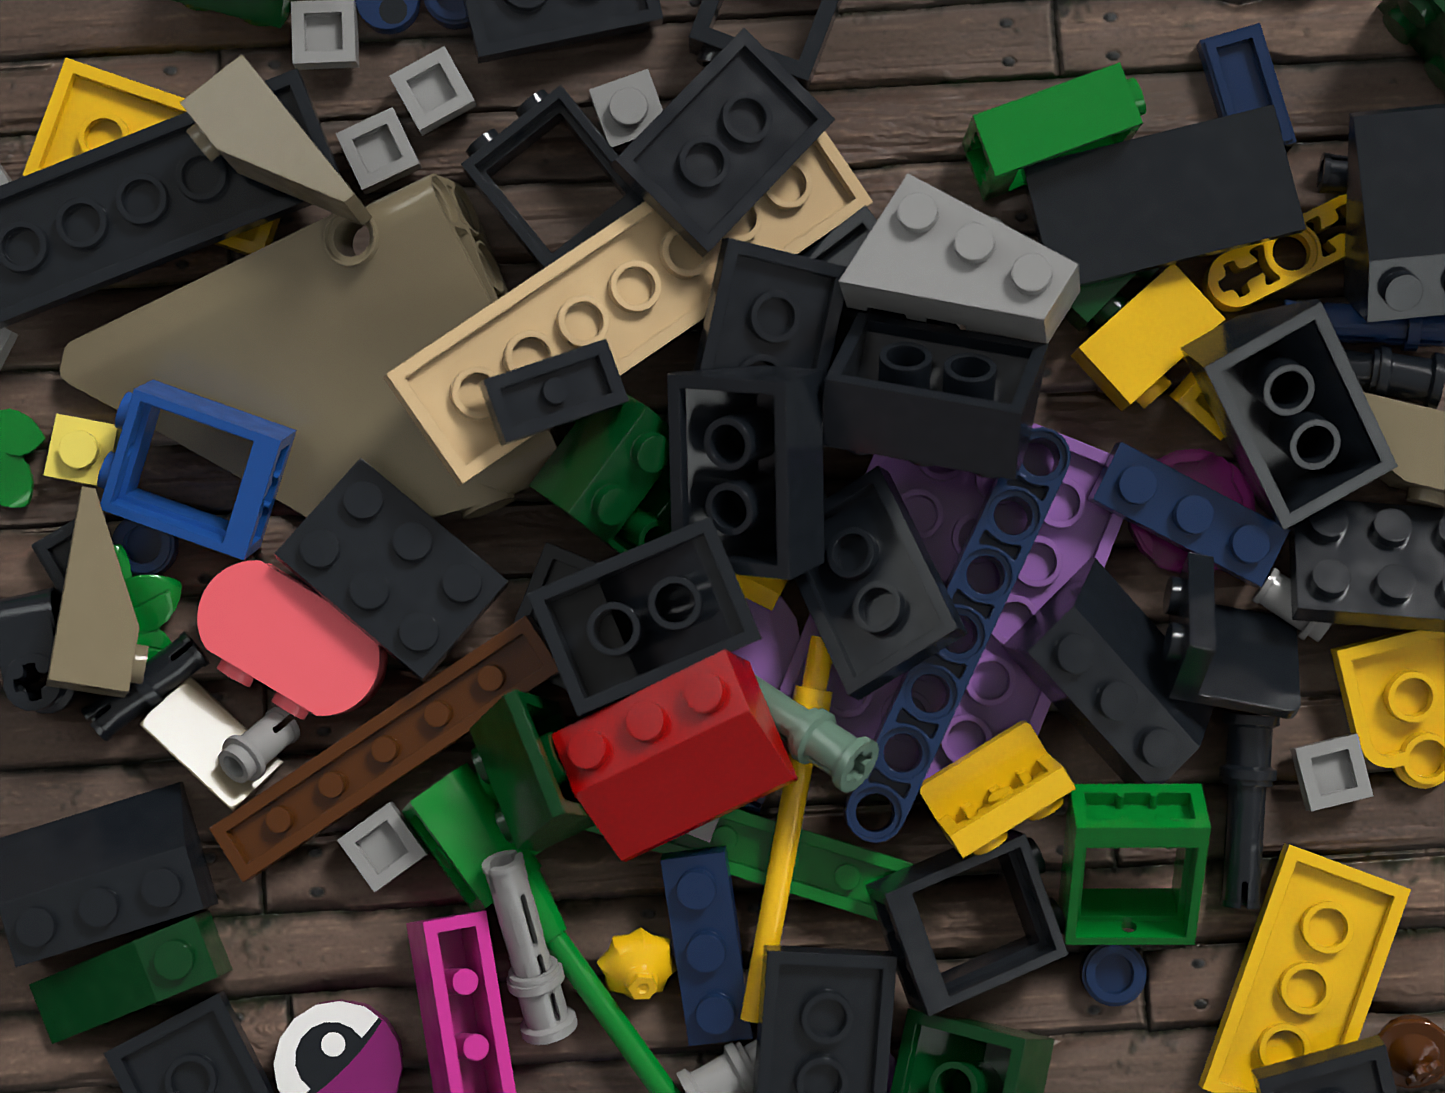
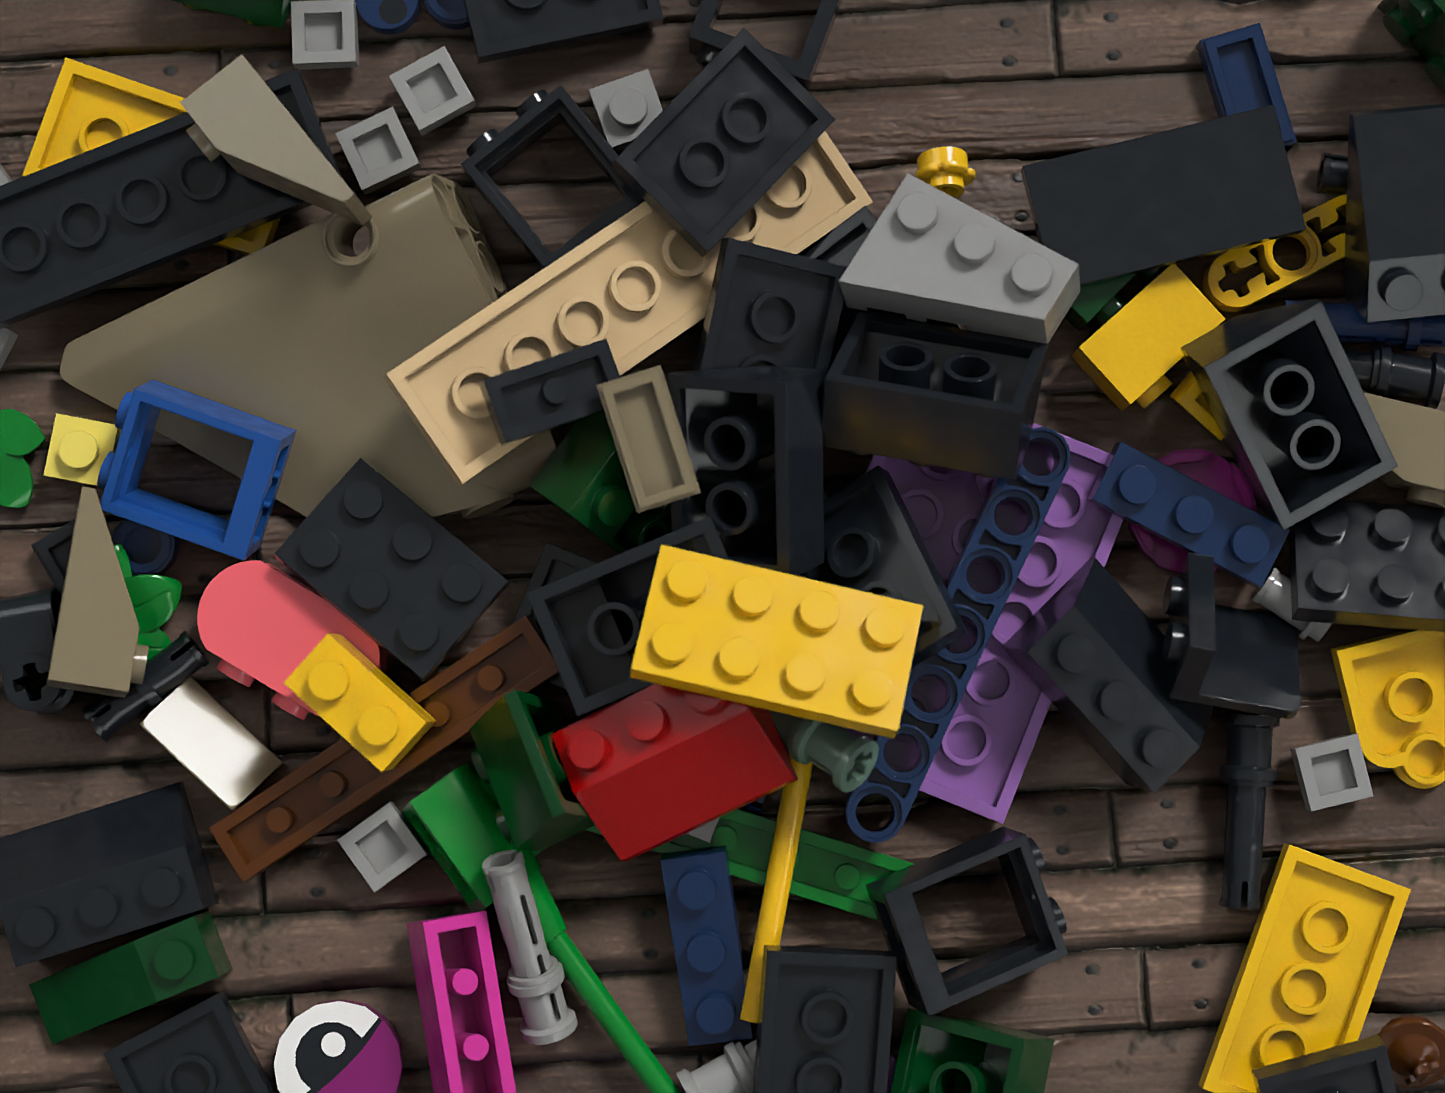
(247, 754): light grey pin -> none
(360, 701): none -> yellow brick
(637, 964): yellow piece -> none
(648, 438): none -> dark tan tile
(777, 641): none -> yellow plate
(945, 170): none -> yellow plate
(995, 790): yellow bracket -> none
(1051, 124): green window -> none
(1113, 974): dark blue tile -> none
(1134, 819): green window -> none

